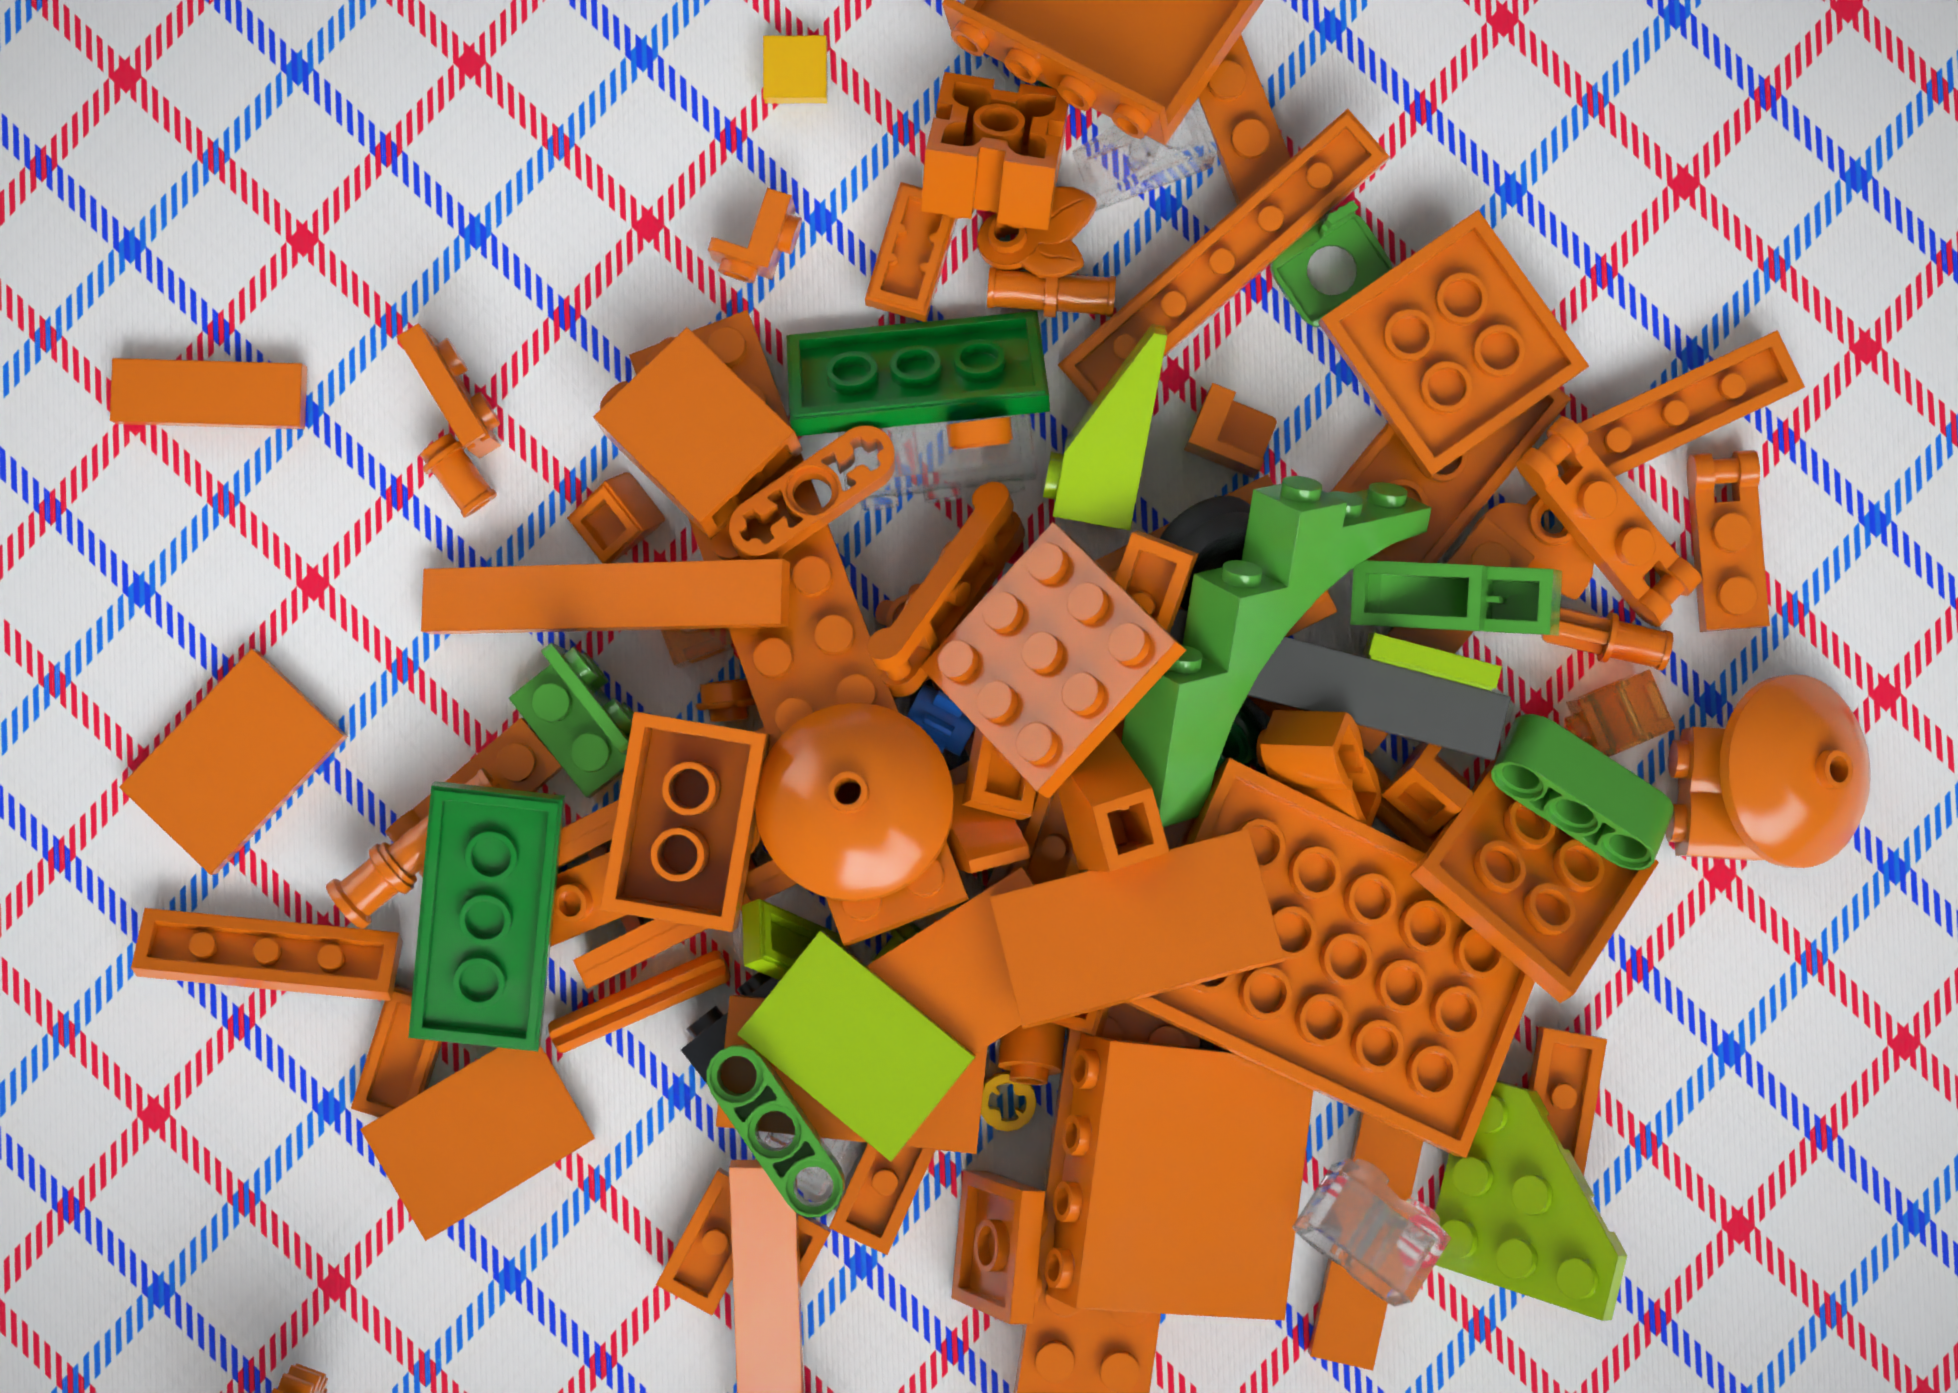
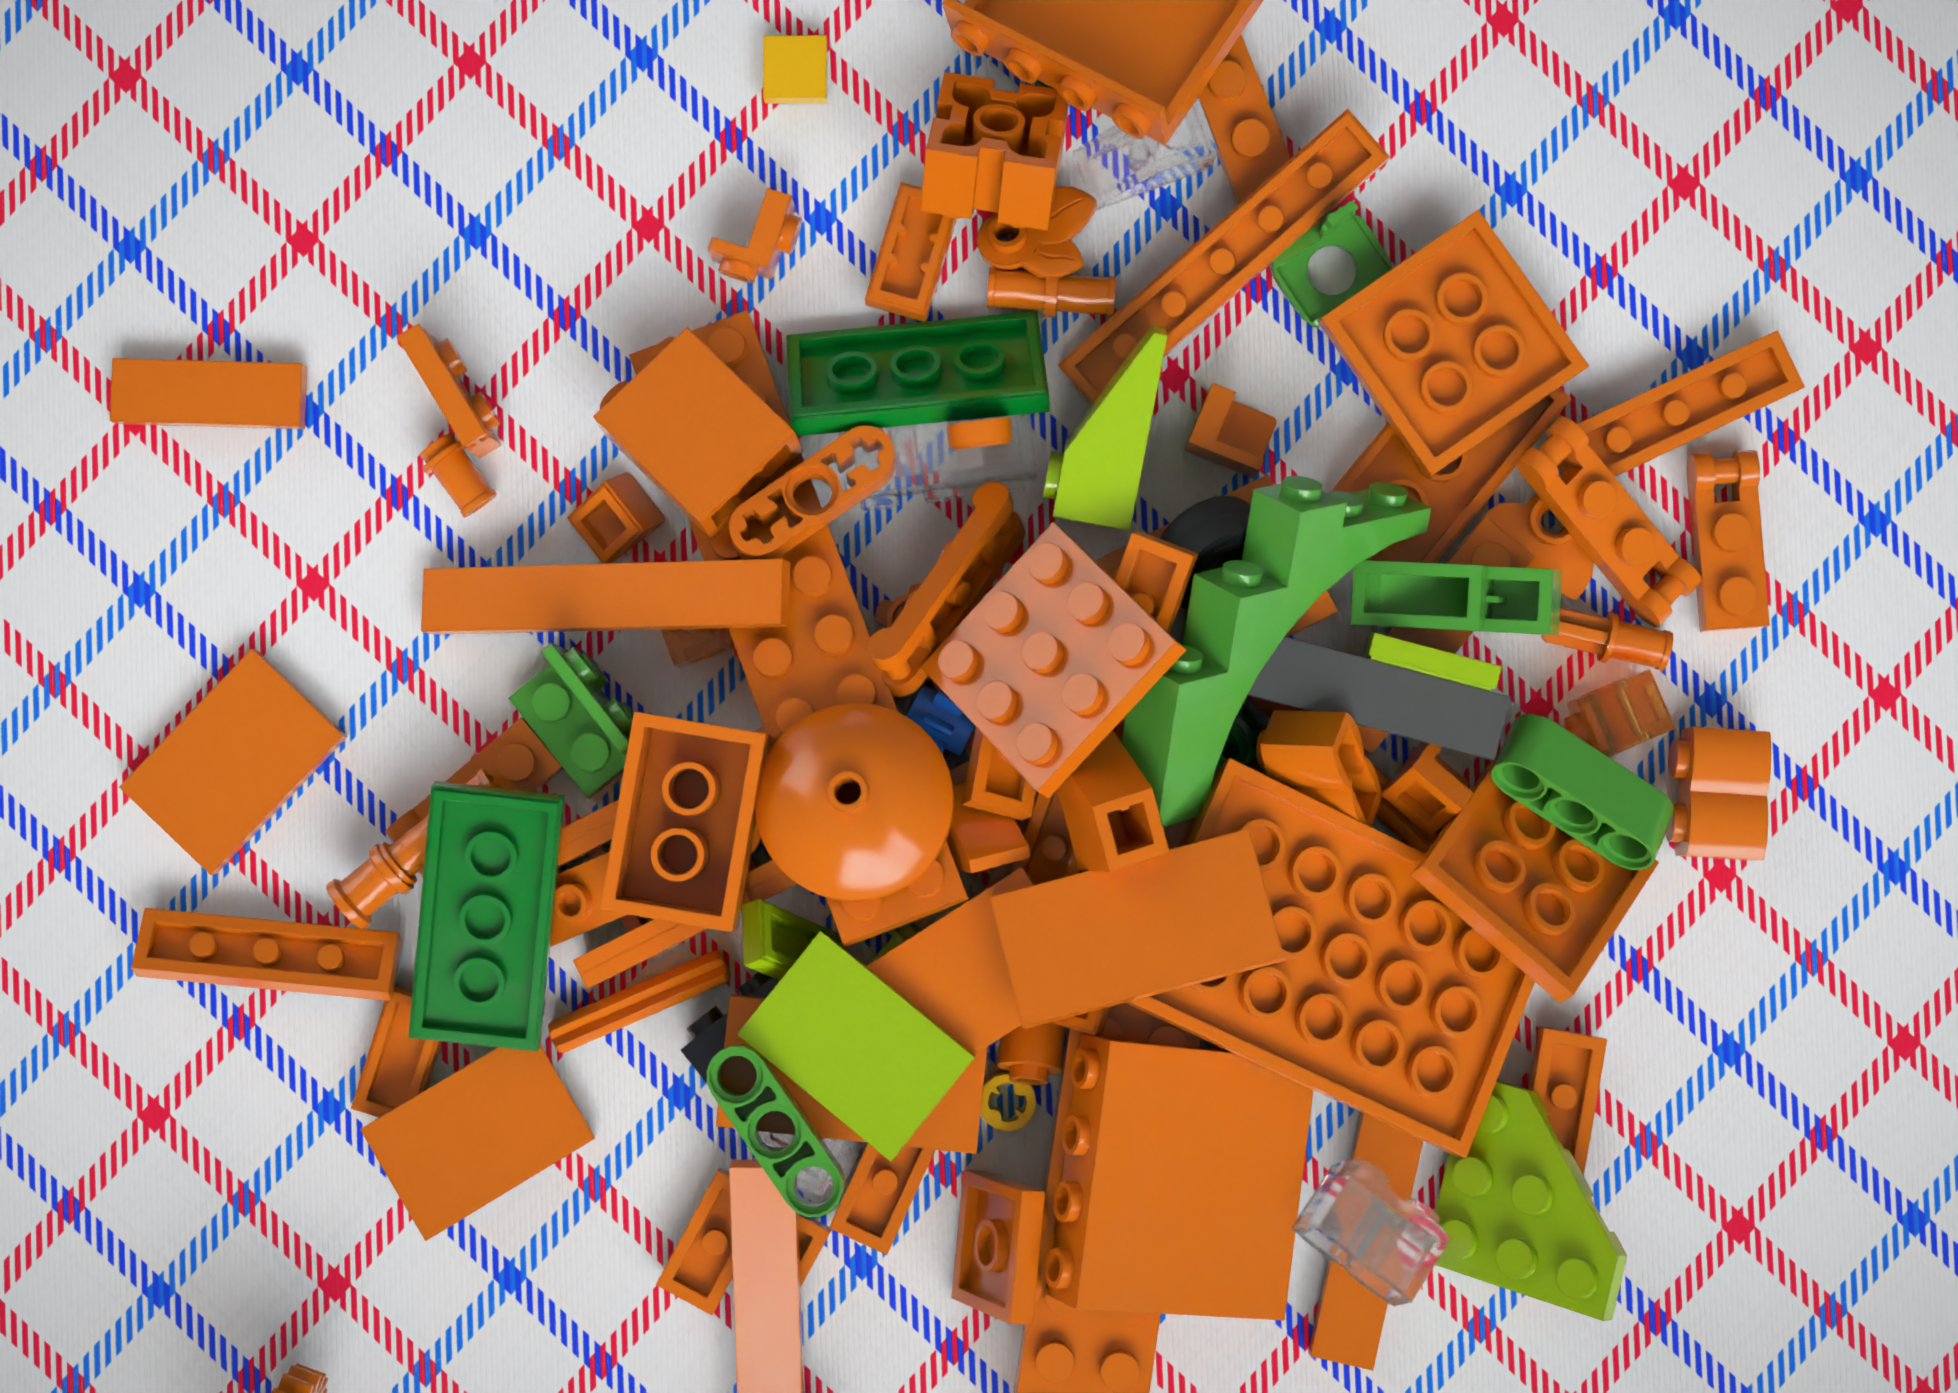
(726, 699): orange plate -> none
(1794, 771): orange dish -> none

